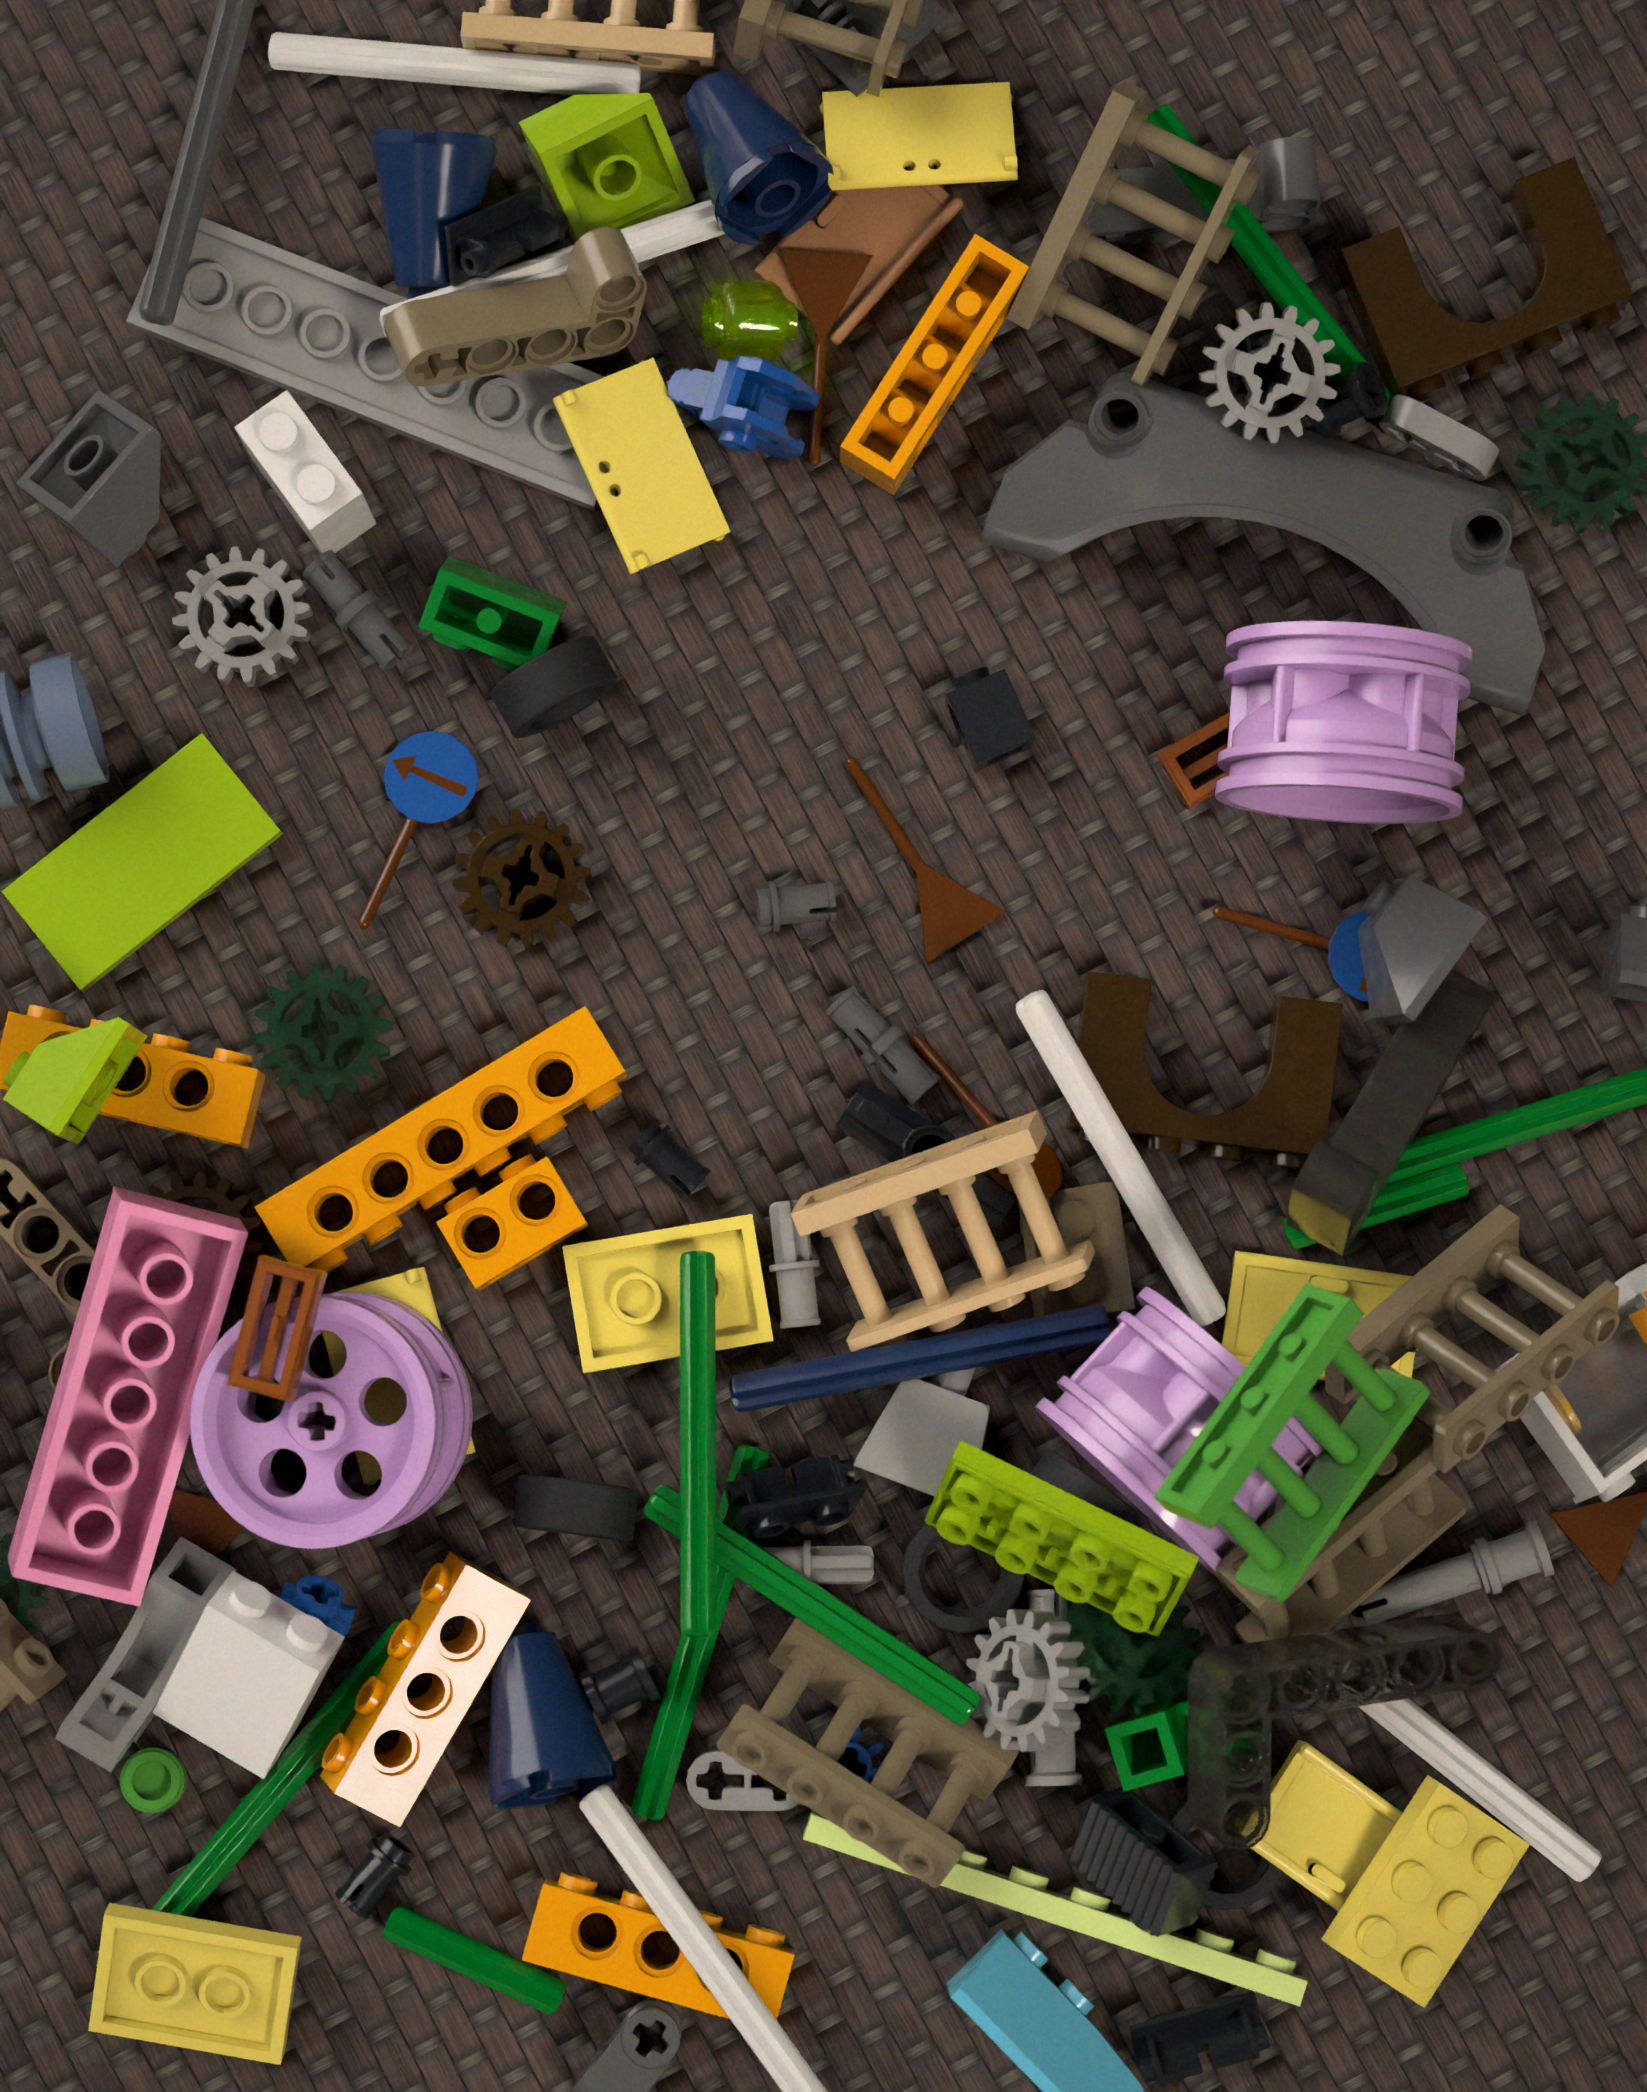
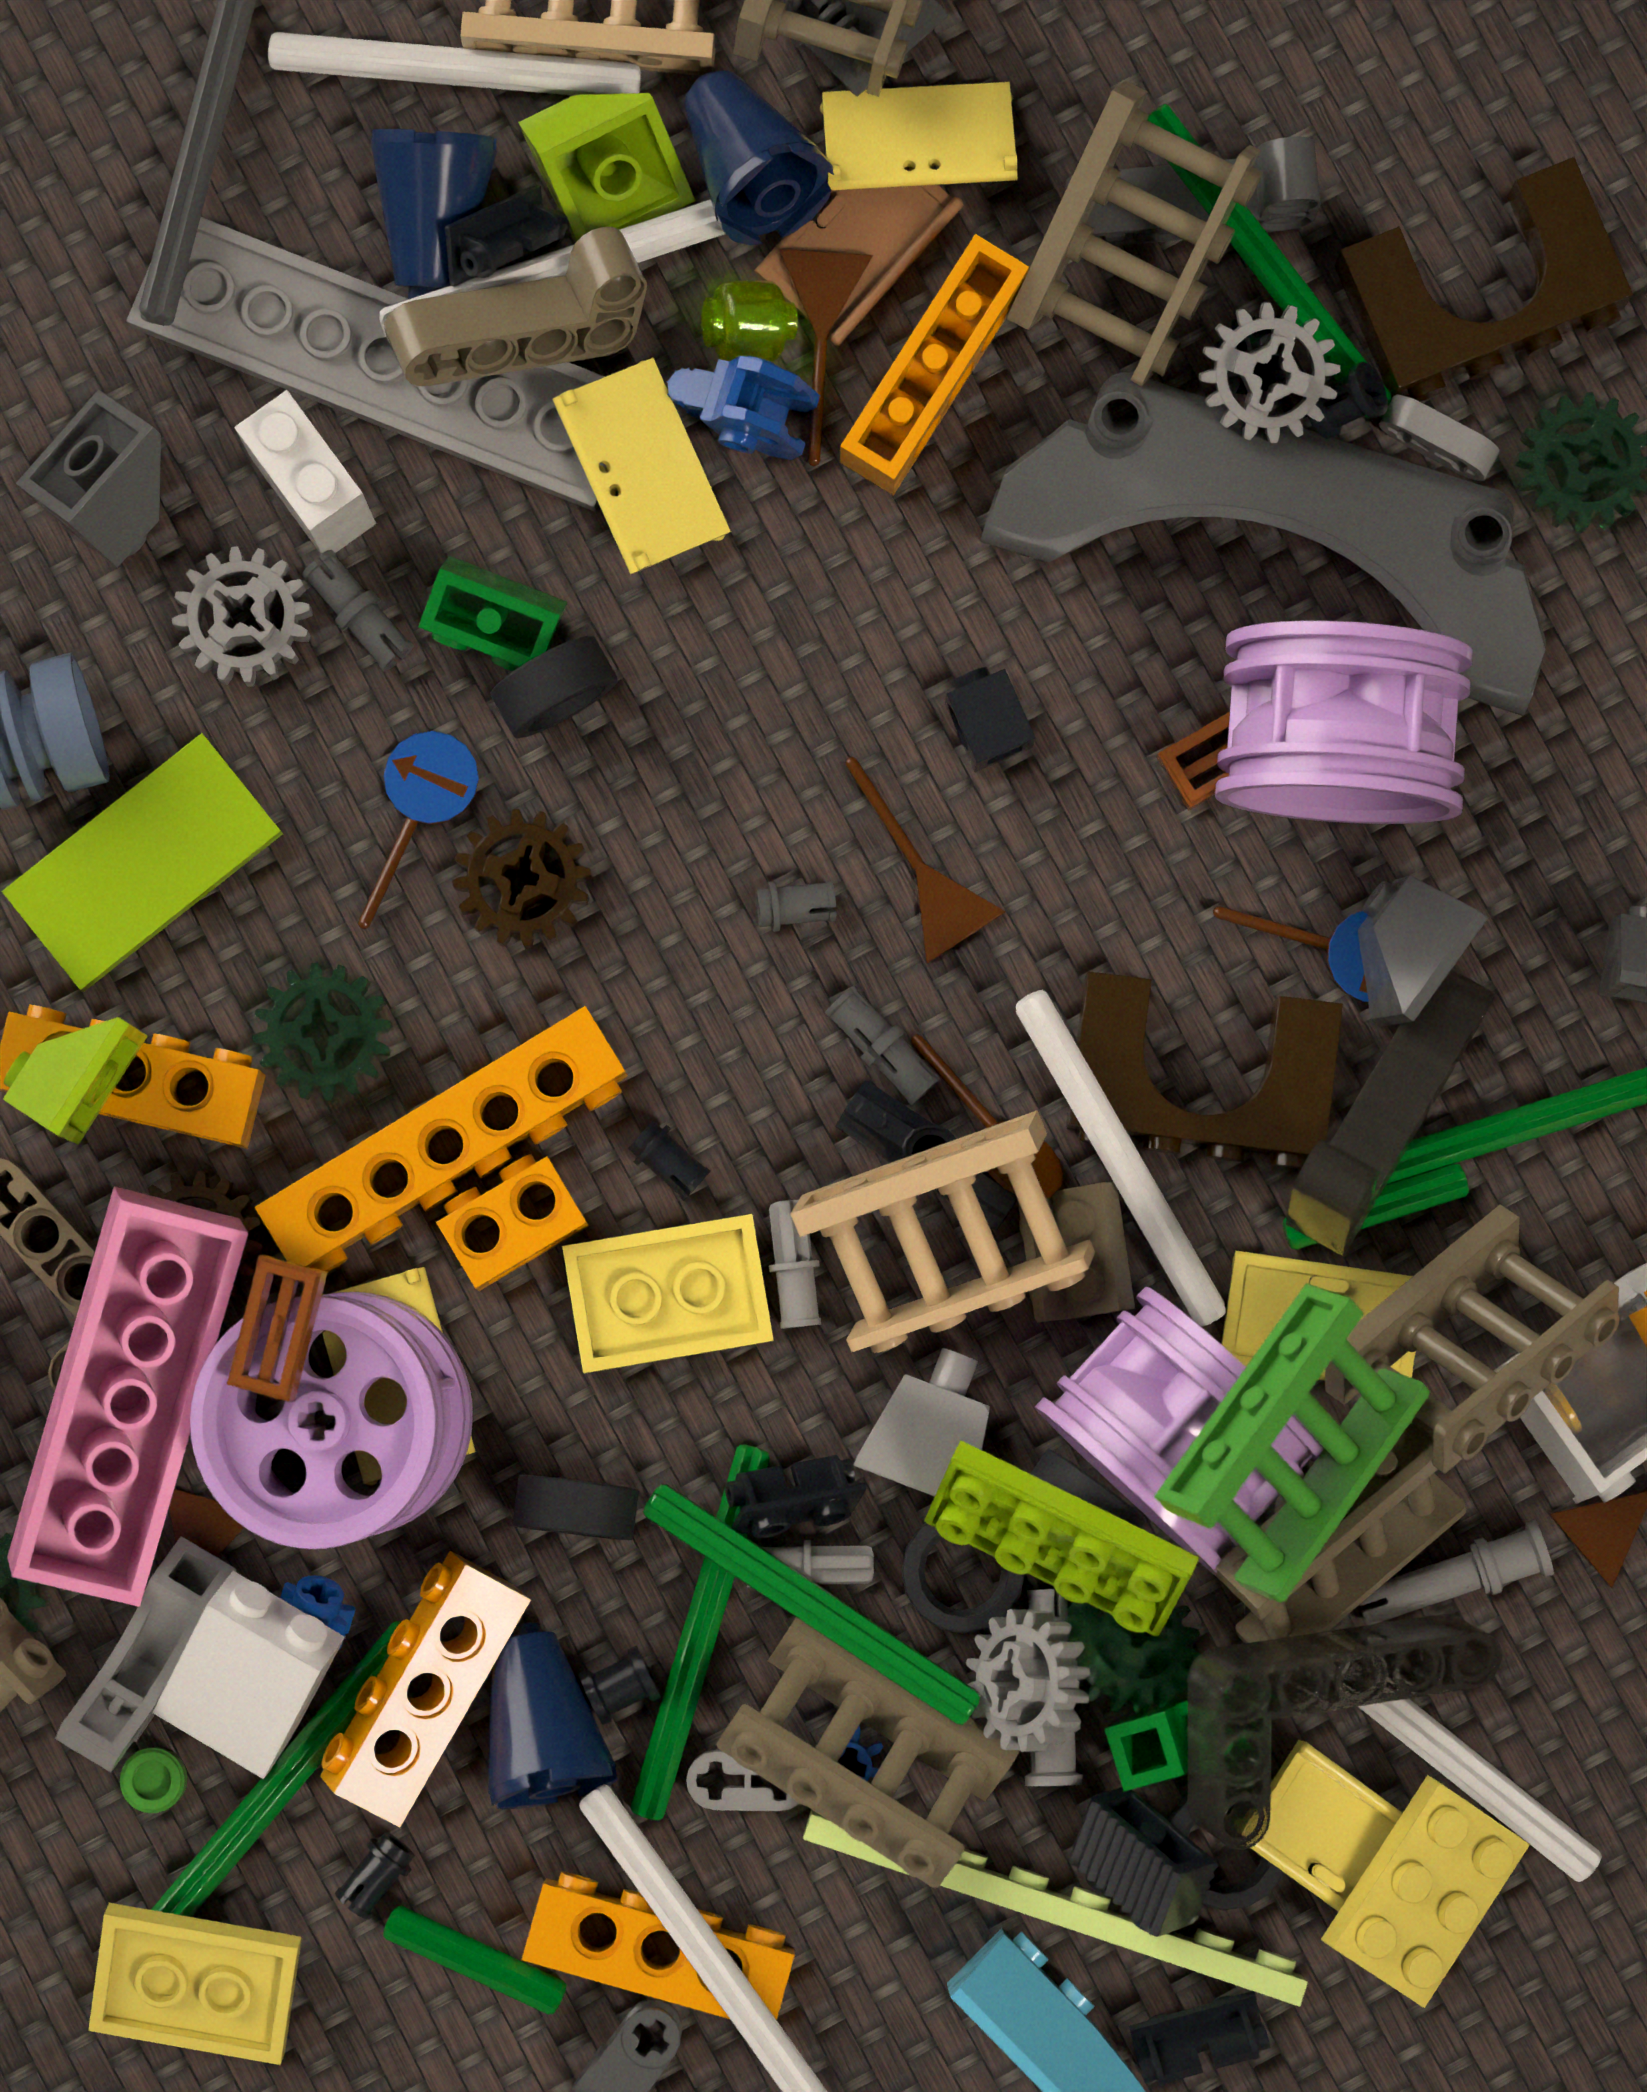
(697, 1445): green axle -> none
(919, 1358): dark blue axle -> none

